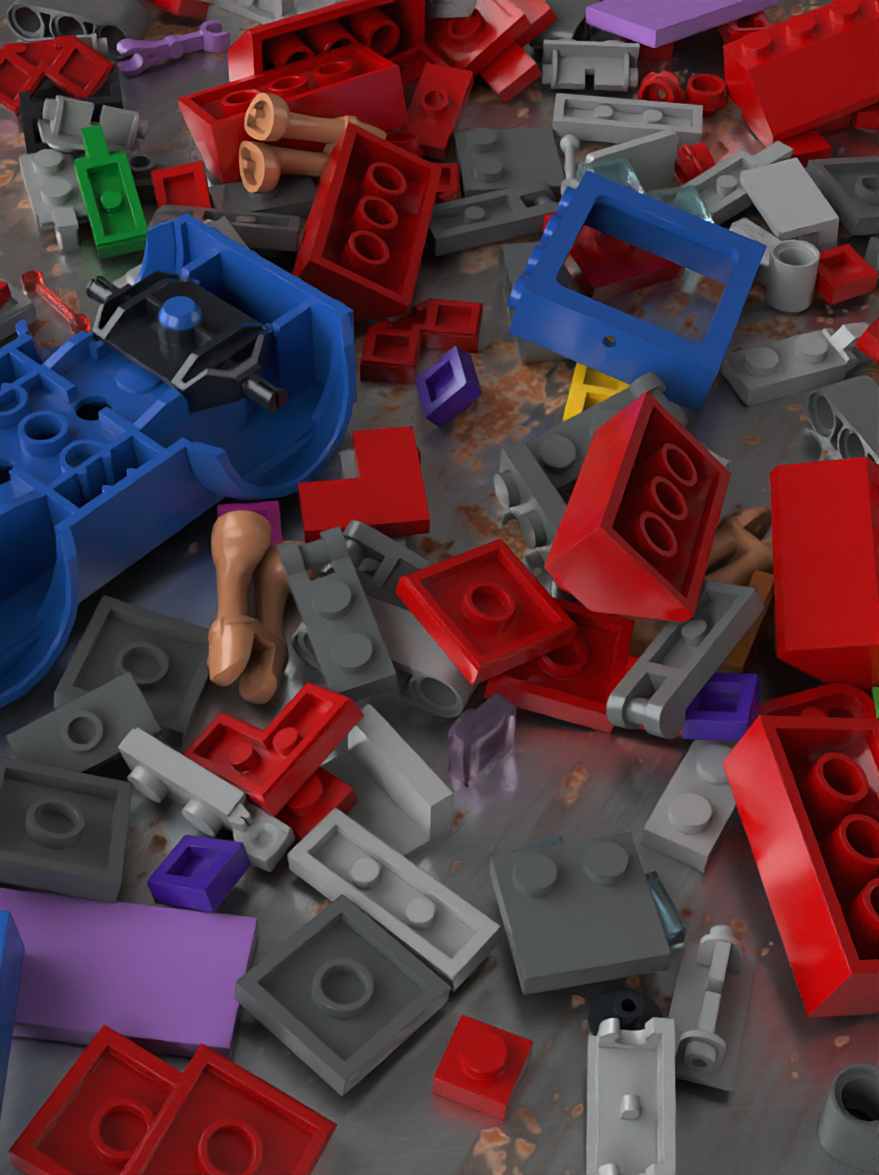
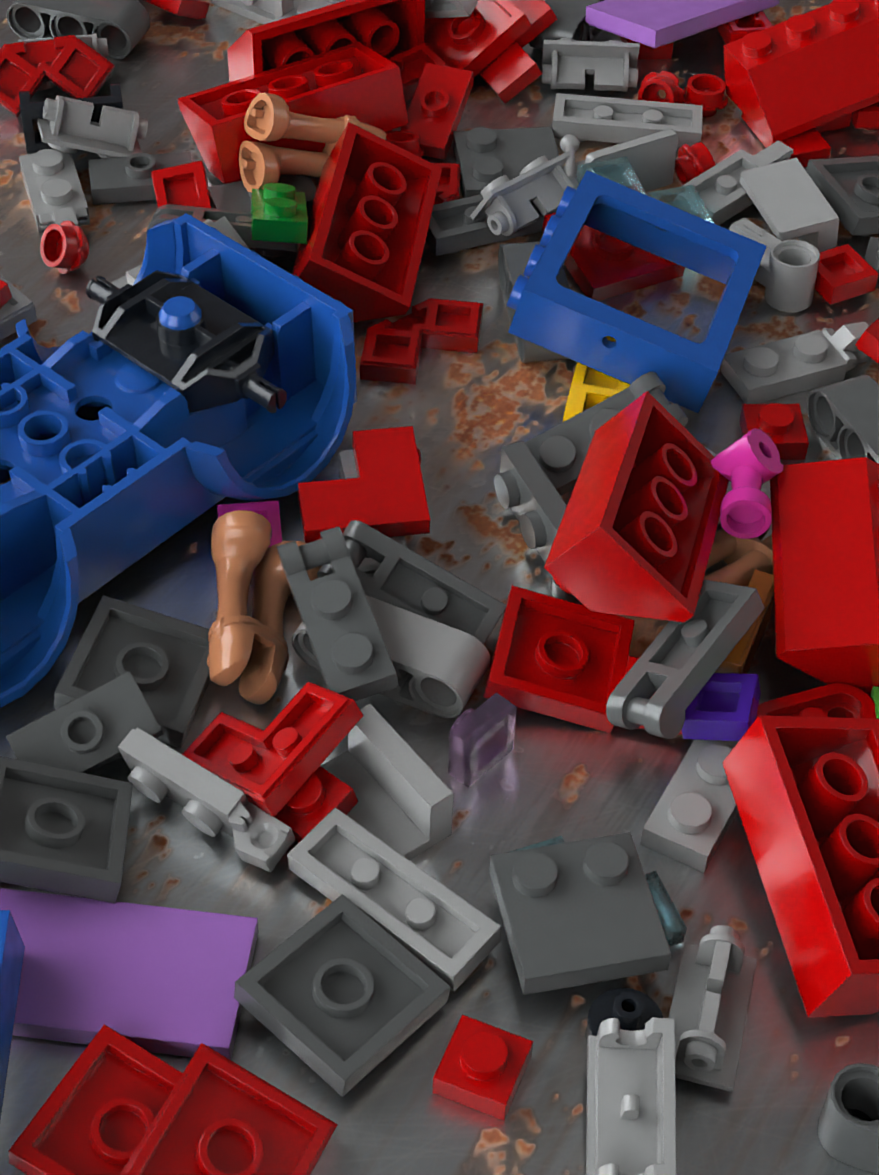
(34, 281): clear red hinge -> none
(64, 246): none -> red plate
(110, 197): green hinge -> none
(147, 53): medium lavender piece -> none
(199, 873): dark purple plate -> none
(279, 214): none -> green plate
(448, 387): dark purple plate -> none
(486, 611): red tile -> none
(510, 201): none -> light grey hinge
(747, 465): none -> dark pink leg
(781, 423): none -> red plate

